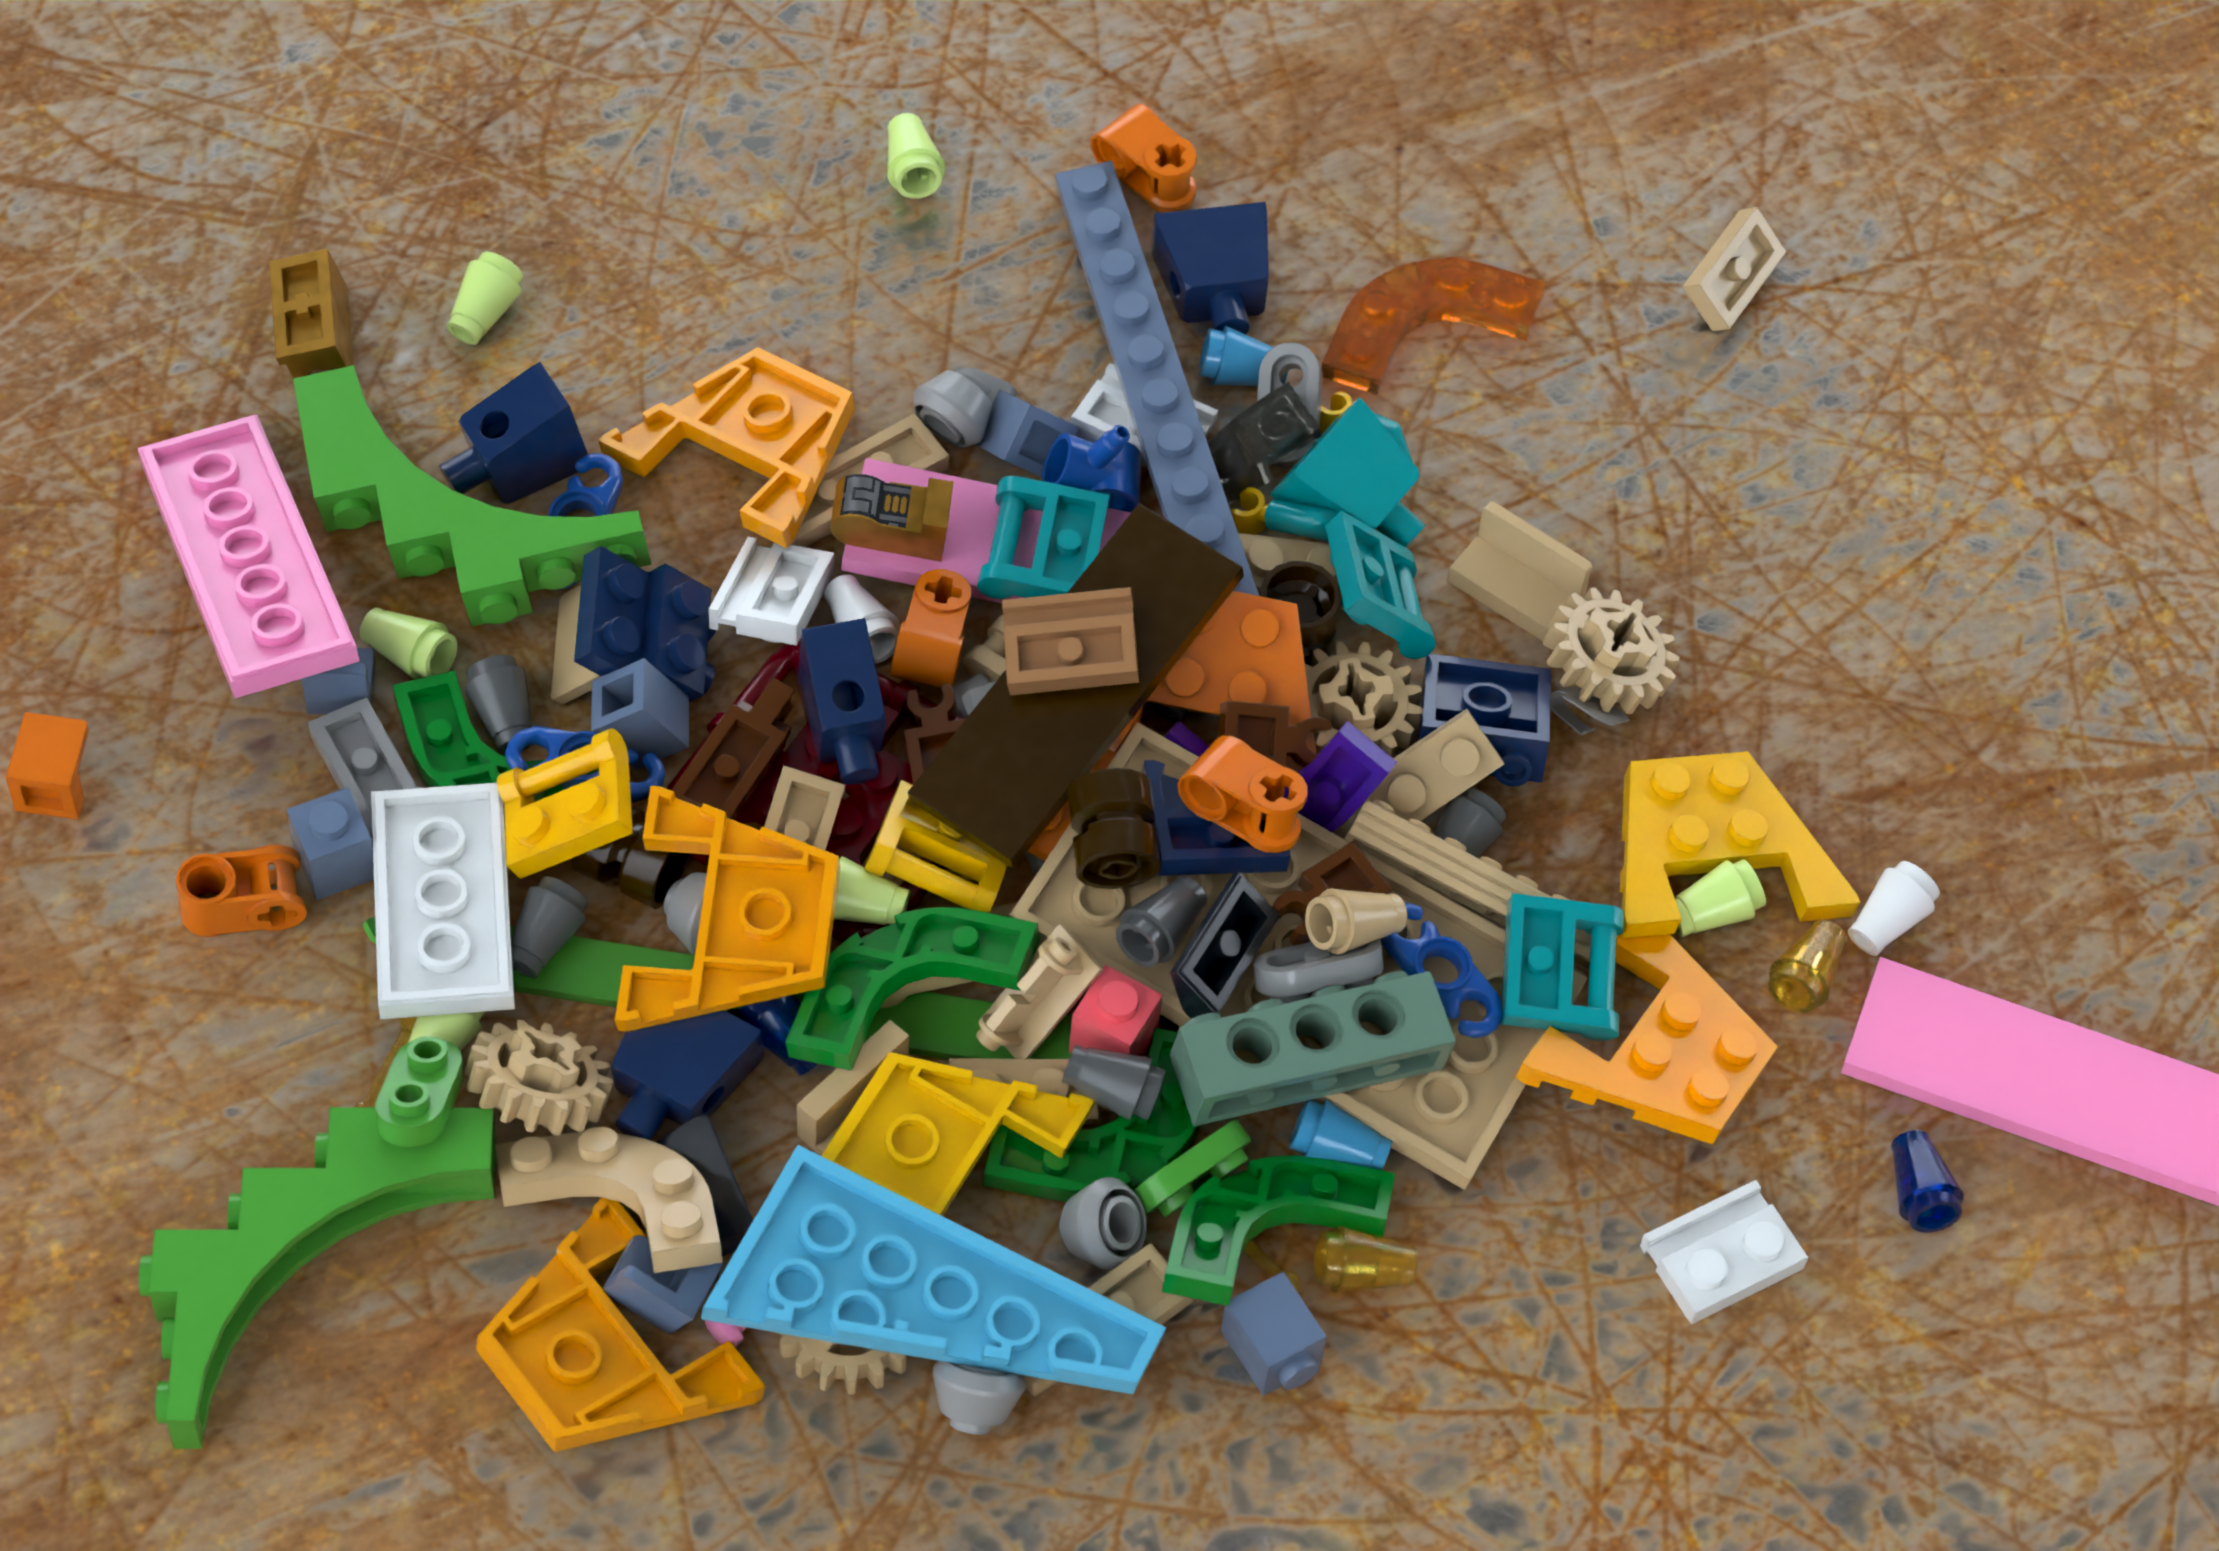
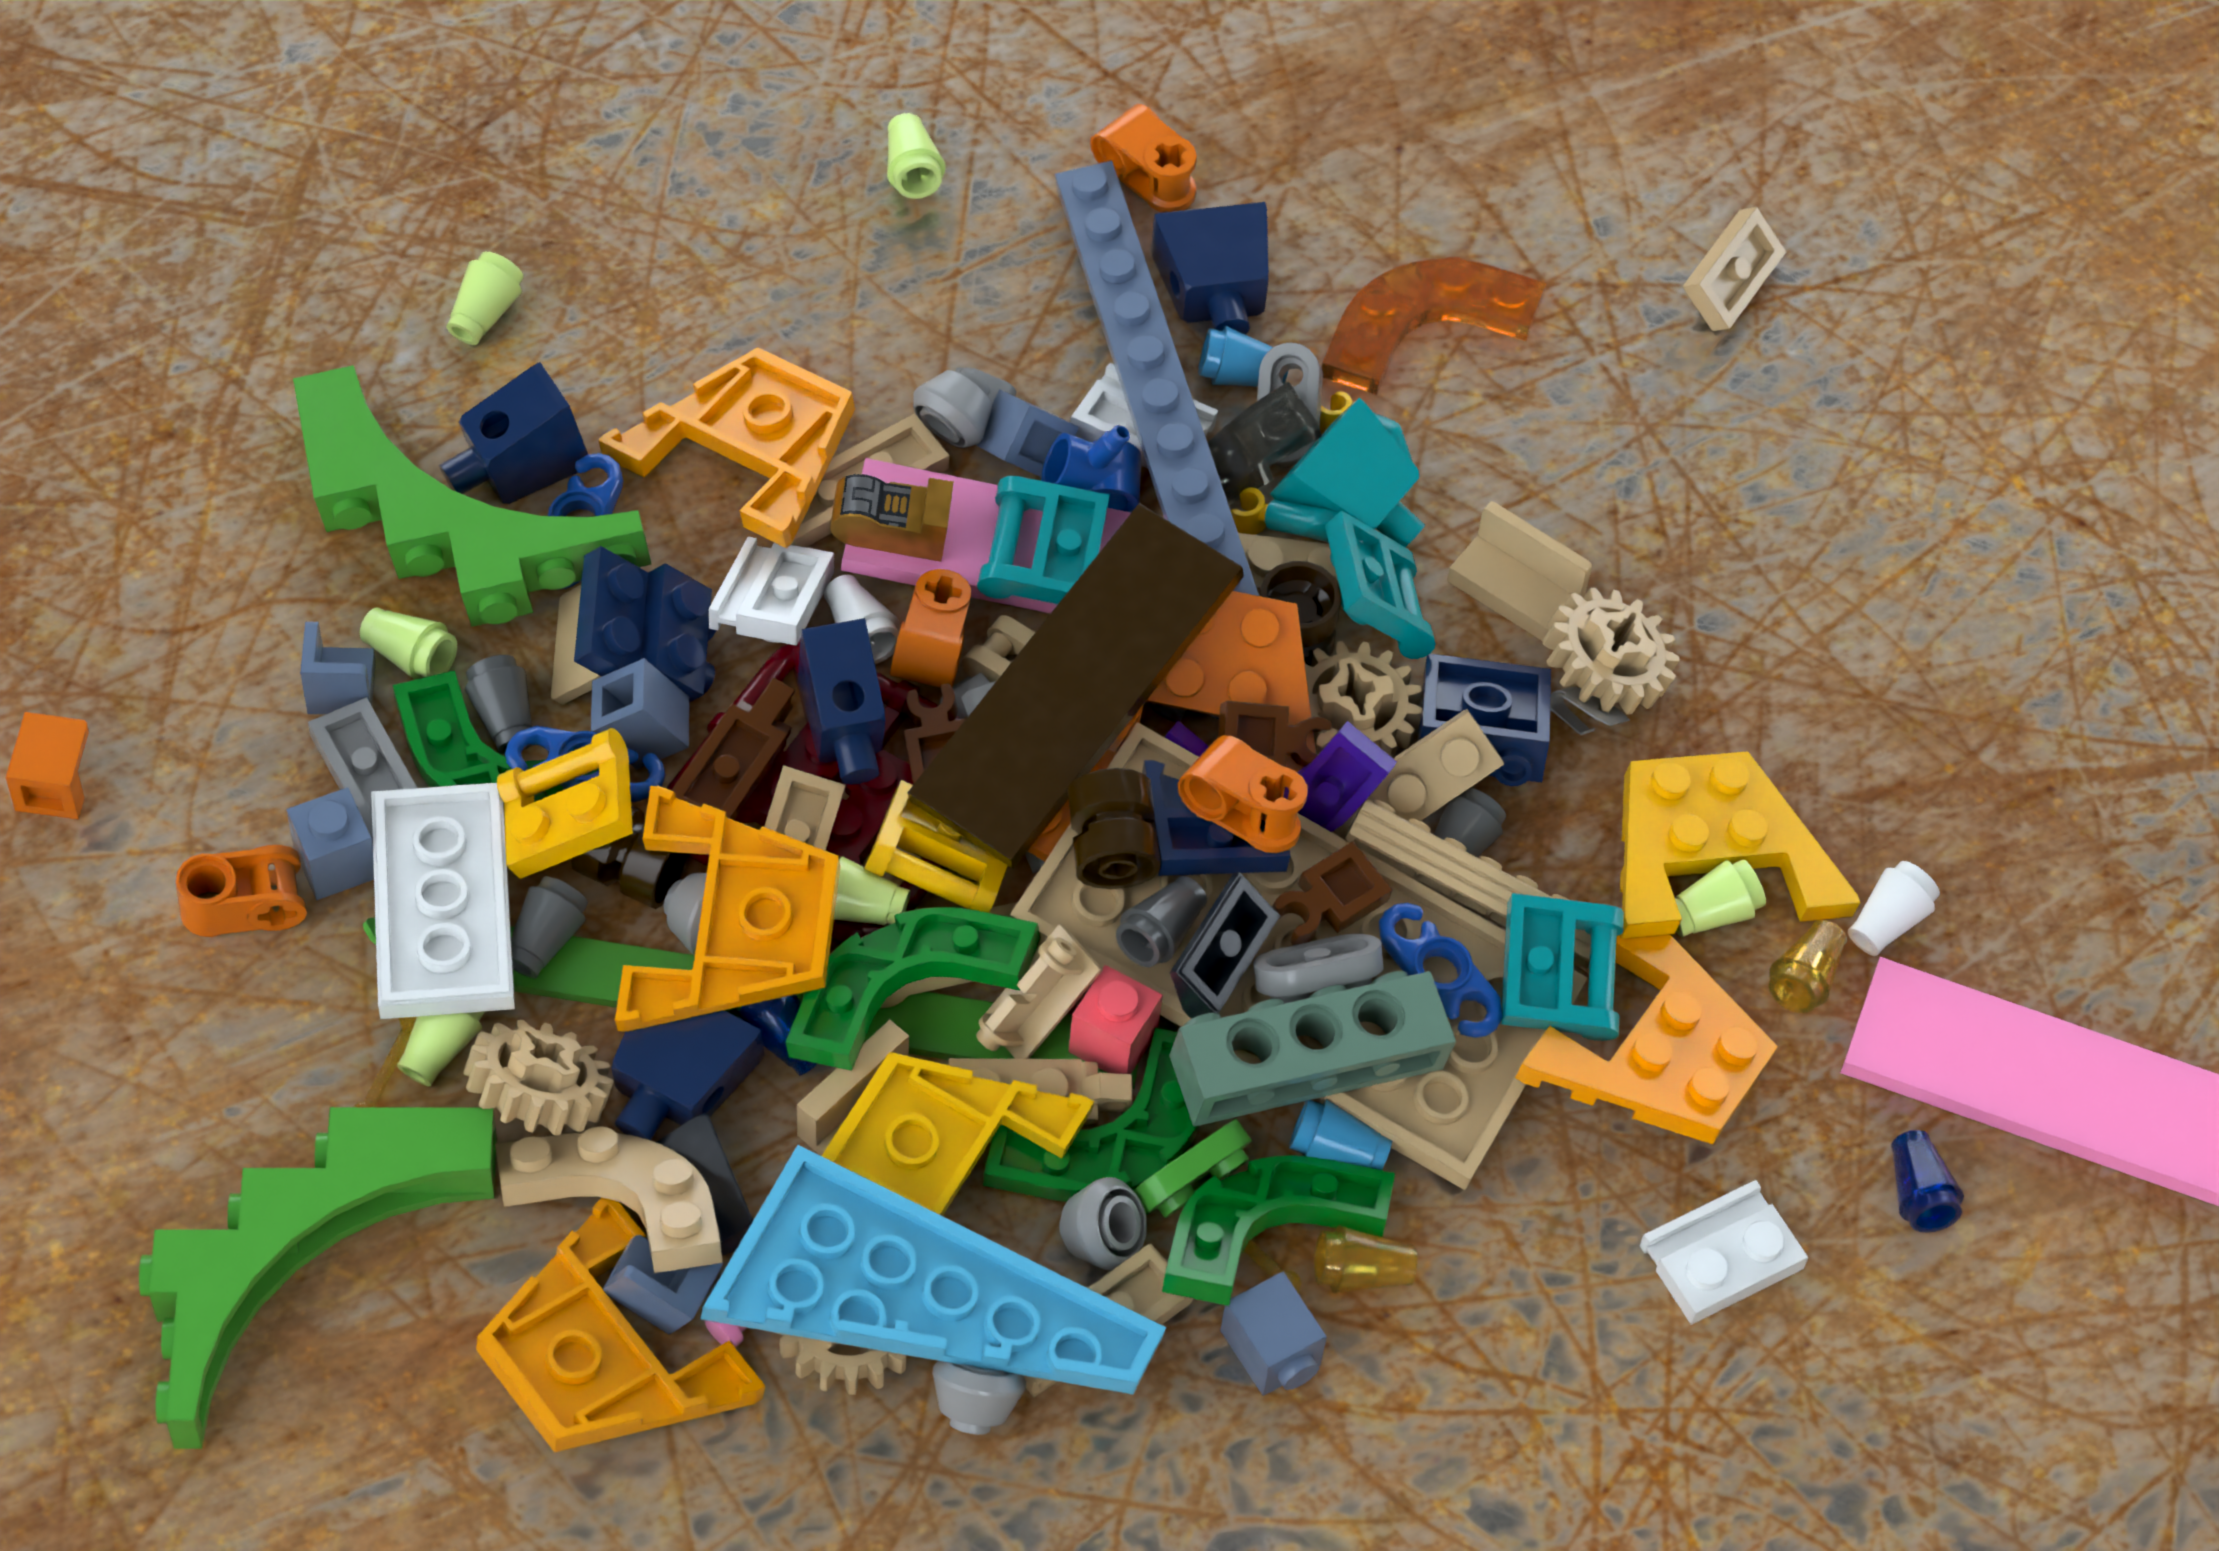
(247, 556): bright pink tile -> none
(310, 313): pearl gold hinge -> none
(419, 1092): bright green plate -> none
(1070, 641): medium nougat plate -> none
(1115, 1080): dark grey cone -> none
(1350, 919): tan cone -> none

